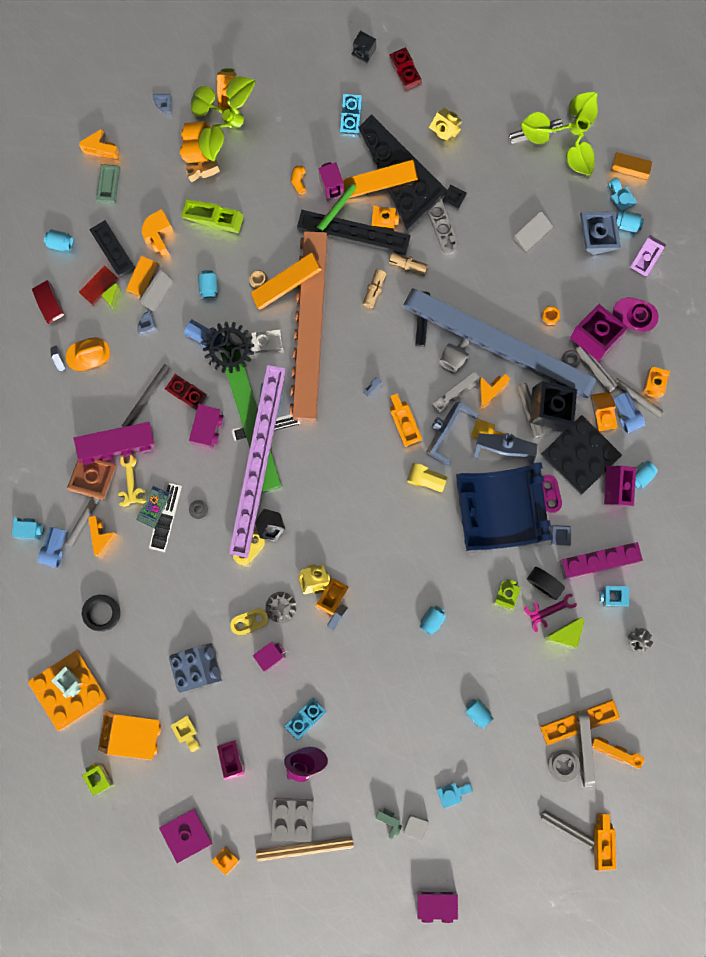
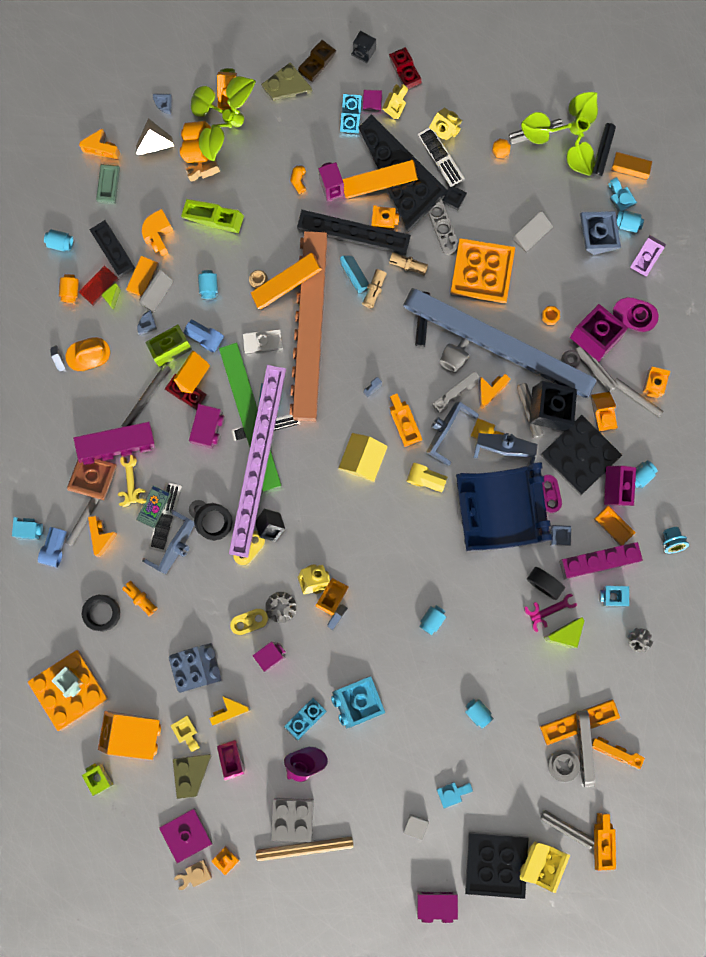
(47, 301): dark red slope -> none
(68, 288): none -> light orange brick
(140, 598): none -> light orange pin
(153, 139): none -> slope
(168, 346): none -> lime slope
(176, 546): none -> sand blue piece
(189, 774): none -> olive wing
(191, 372): none -> light orange slope
(195, 874): none -> tan plate
(227, 338): black gear -> none
(227, 521): none -> black tyre
(234, 708): none -> yellow slope
(286, 83): none -> olive wing
(317, 61): none -> dark brown slope
(337, 206): bright green bar -> none
(354, 273): none -> medium azure slope
(357, 702): none -> medium azure plate
(363, 456): none -> light yellow slope
(372, 100): none -> magenta tile
(388, 817): sand green bracket -> none
(394, 103): none -> light yellow plate
(441, 156): none -> sticker
(482, 270): none -> light orange plate
(495, 865): none -> black plate
(501, 148): none -> light orange tile
(504, 601): lime brick -> none
(544, 866): none -> light yellow bracket
(604, 149): none -> black axle
(614, 525): none -> light orange tile
(630, 417): medium blue piece -> none
(674, 540): none -> medium azure piece

